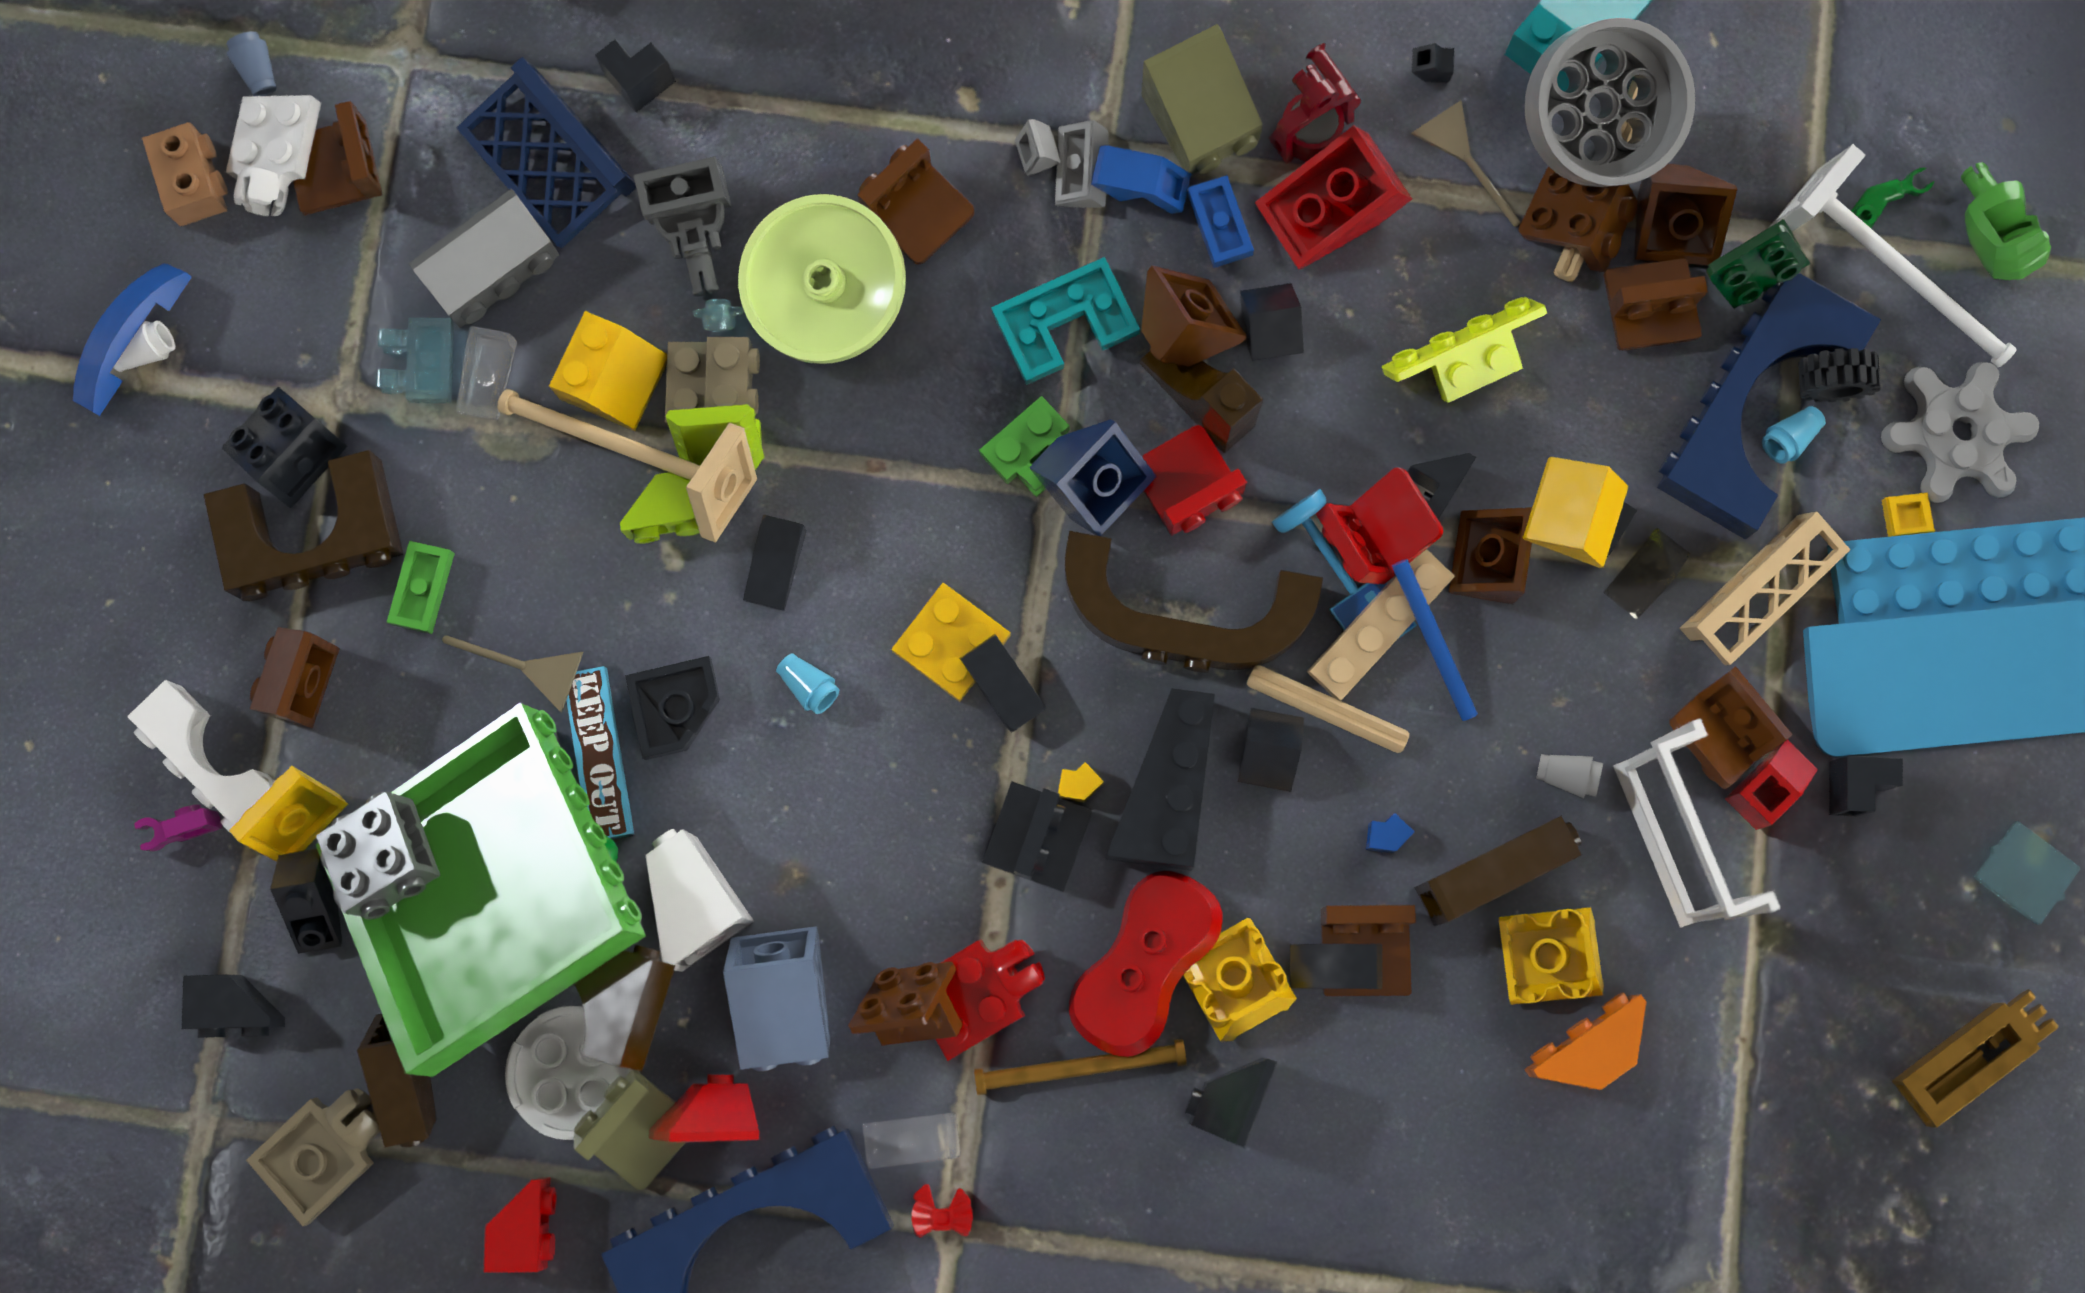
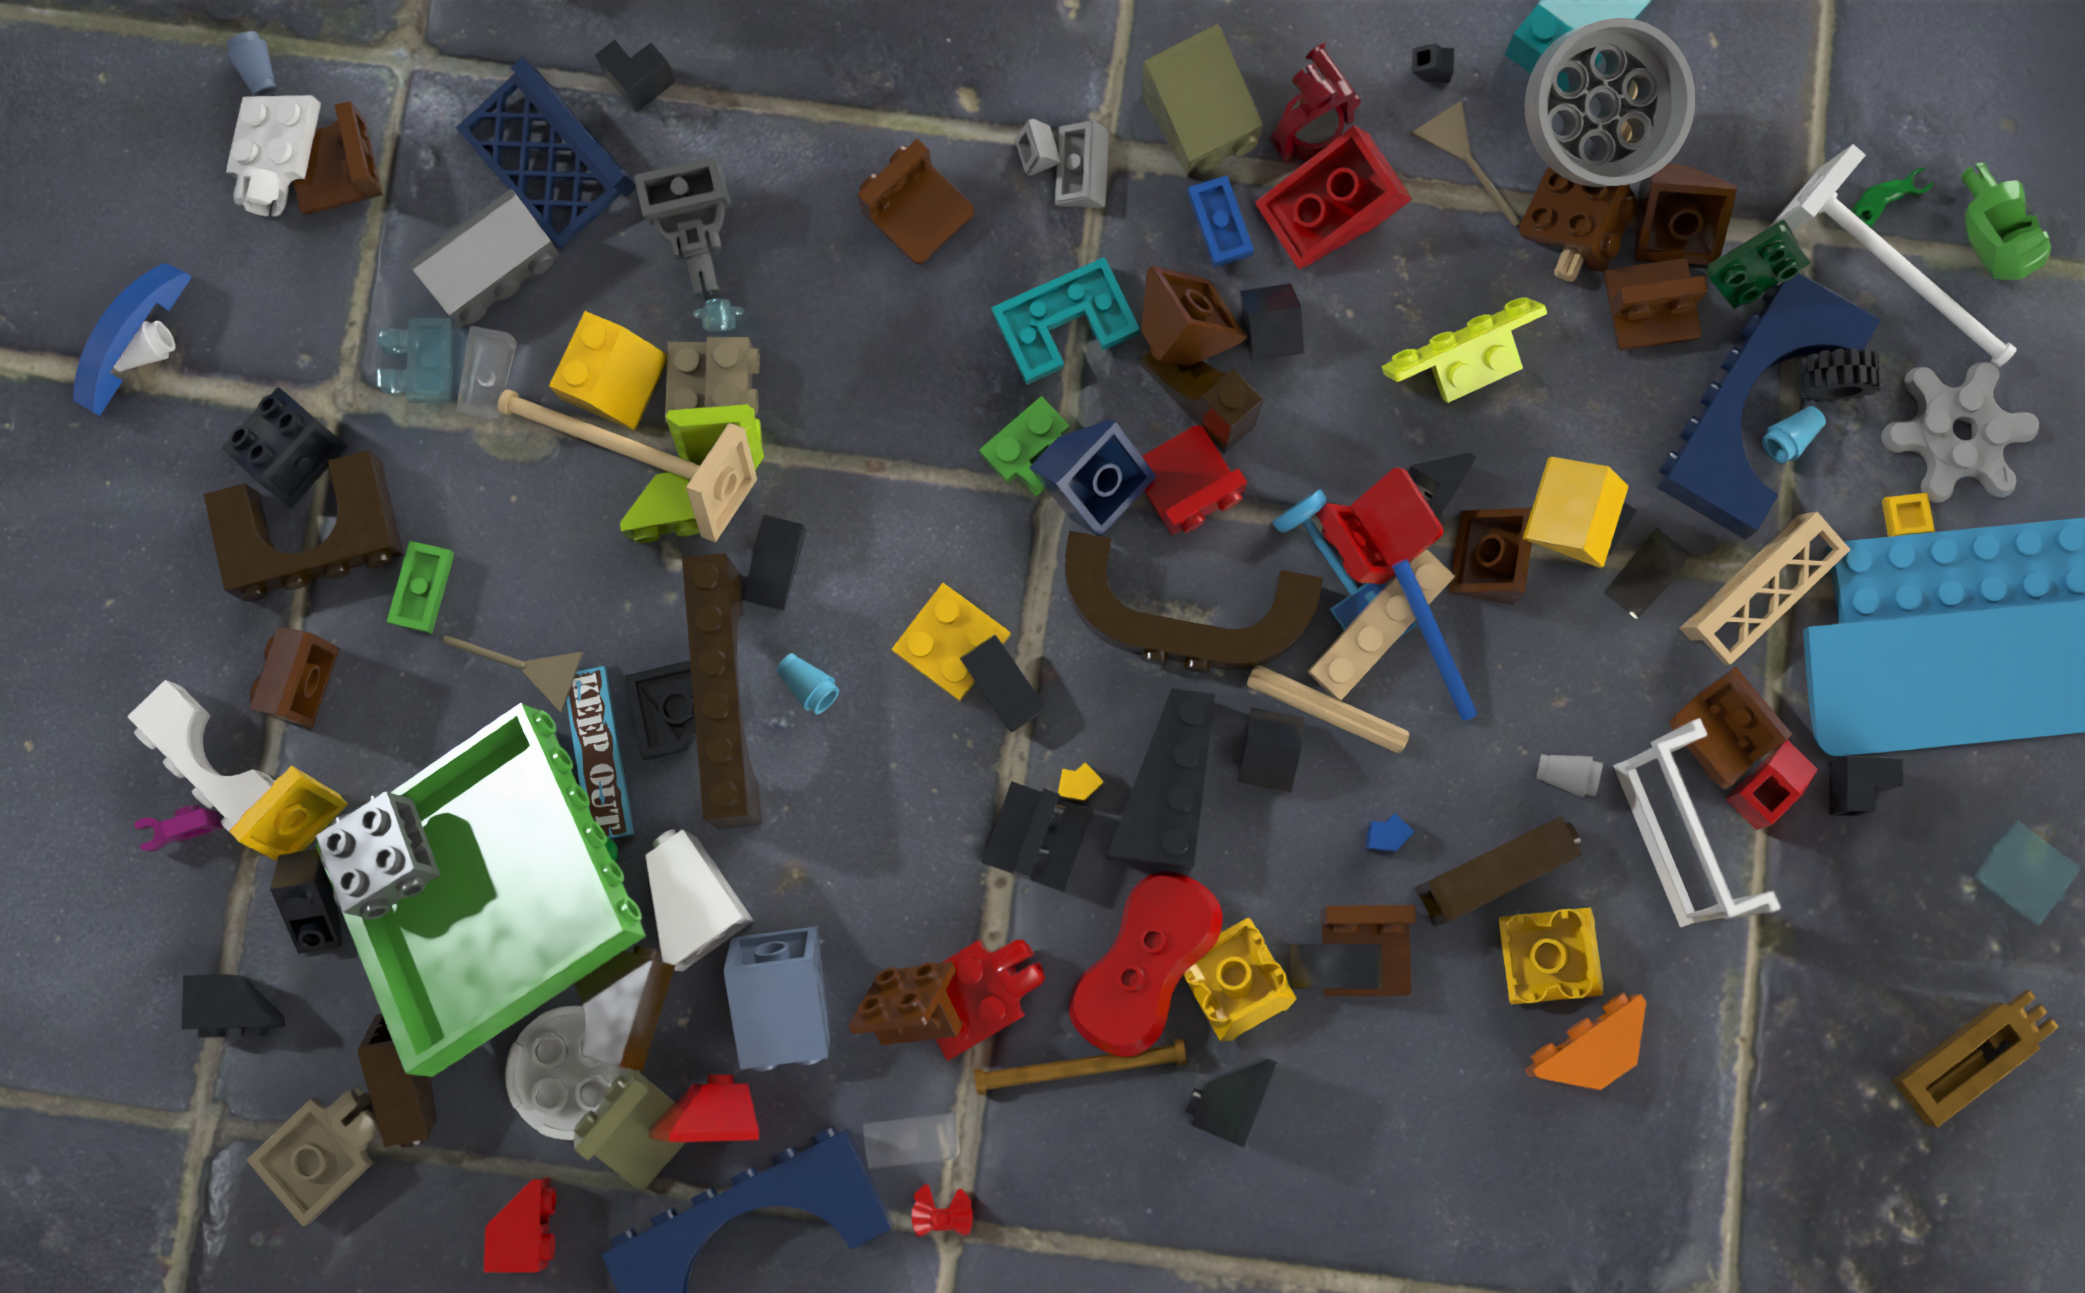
(186, 173): medium nougat brick -> none
(725, 770): none -> dark brown arch
(822, 278): yellowish green dish -> none
(1137, 174): blue slope -> none

